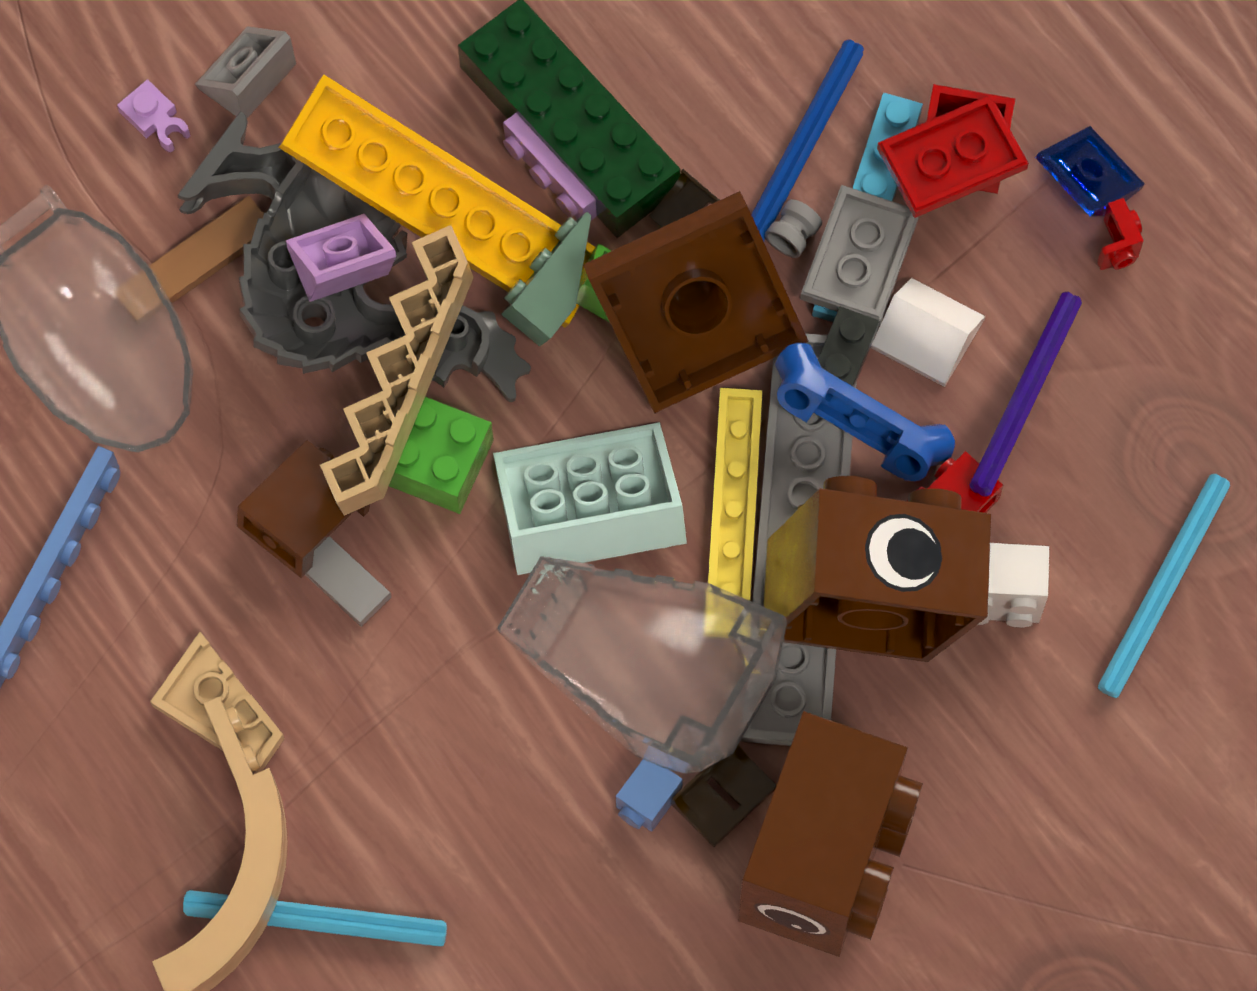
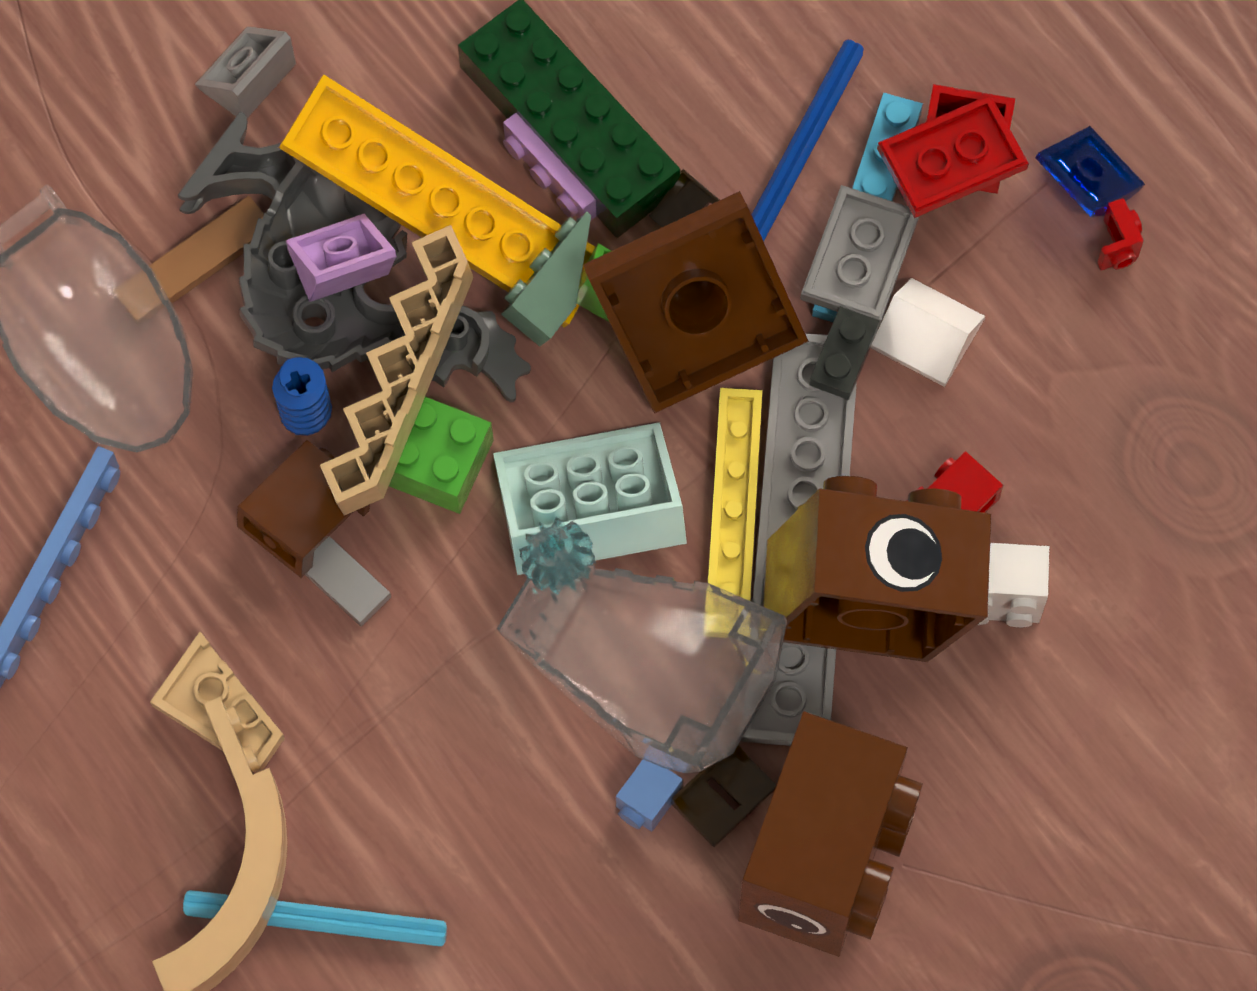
(151, 112): lavender plate -> none
(302, 396): none -> blue piece
(557, 556): none -> clear light blue gear
(794, 227): light grey wheel -> none
(811, 390): blue plate -> none
(1025, 394): dark purple axle -> none
(1163, 586): medium azure axle -> none

